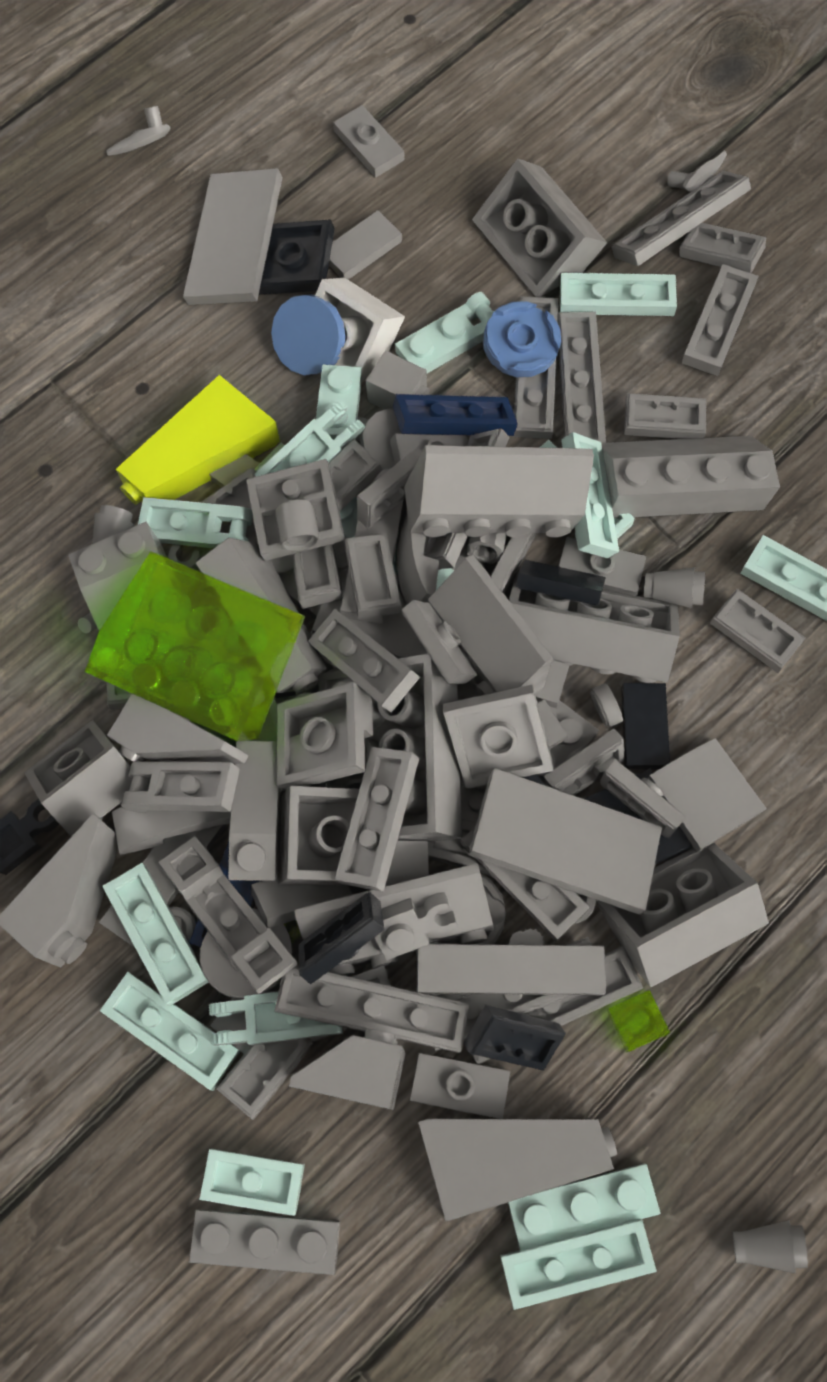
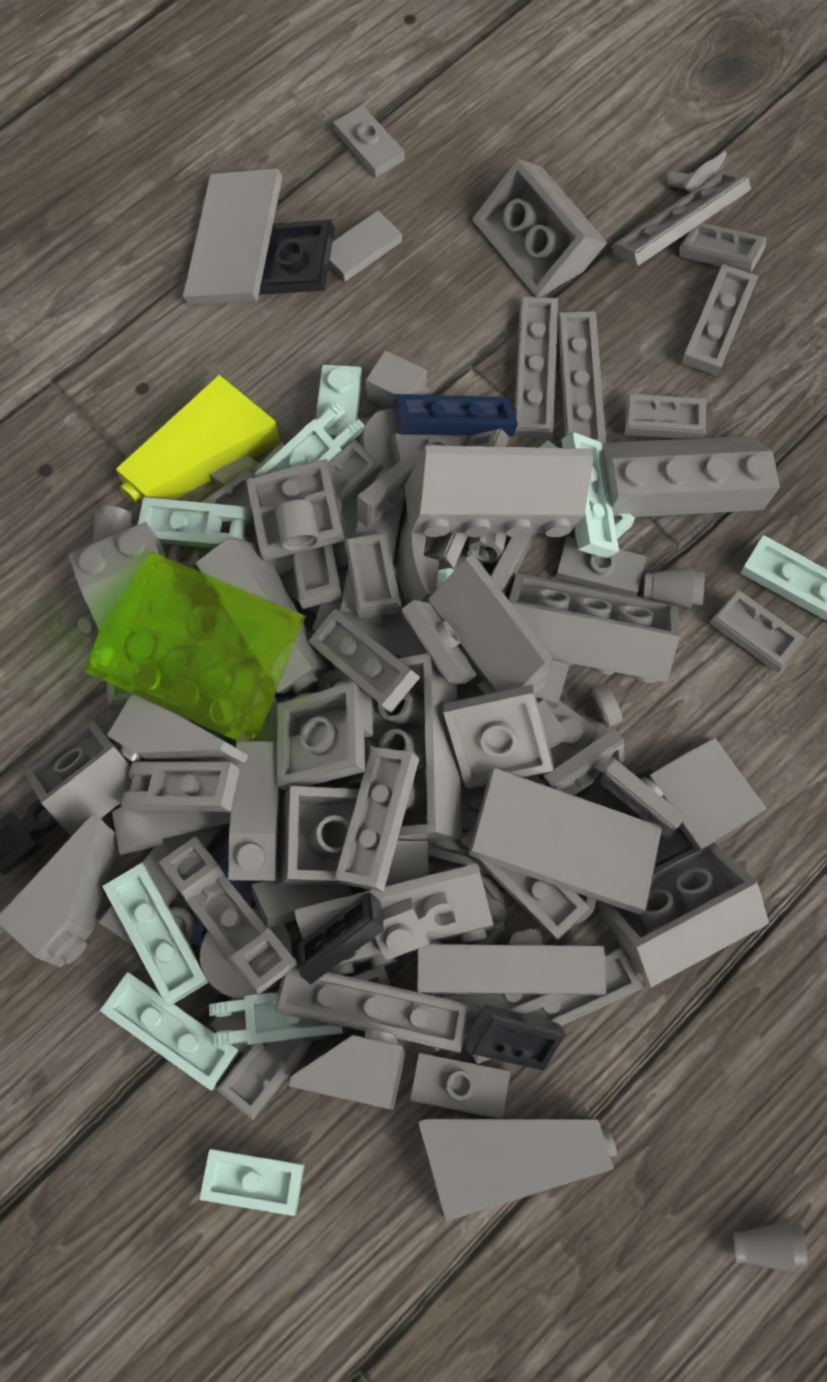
(143, 136): light grey bar -> none
(265, 1242): light grey plate -> none
(307, 334): medium blue tile -> none
(367, 323): white slope -> none
(447, 335): light aqua plate -> none
(521, 339): medium blue tile -> none
(560, 582): black tile -> none
(577, 1264): light aqua plate -> none
(584, 1207): light aqua plate -> none
(618, 294): light aqua plate -> none
(638, 1021): clear neon green tile -> none
(645, 725): black tile -> none

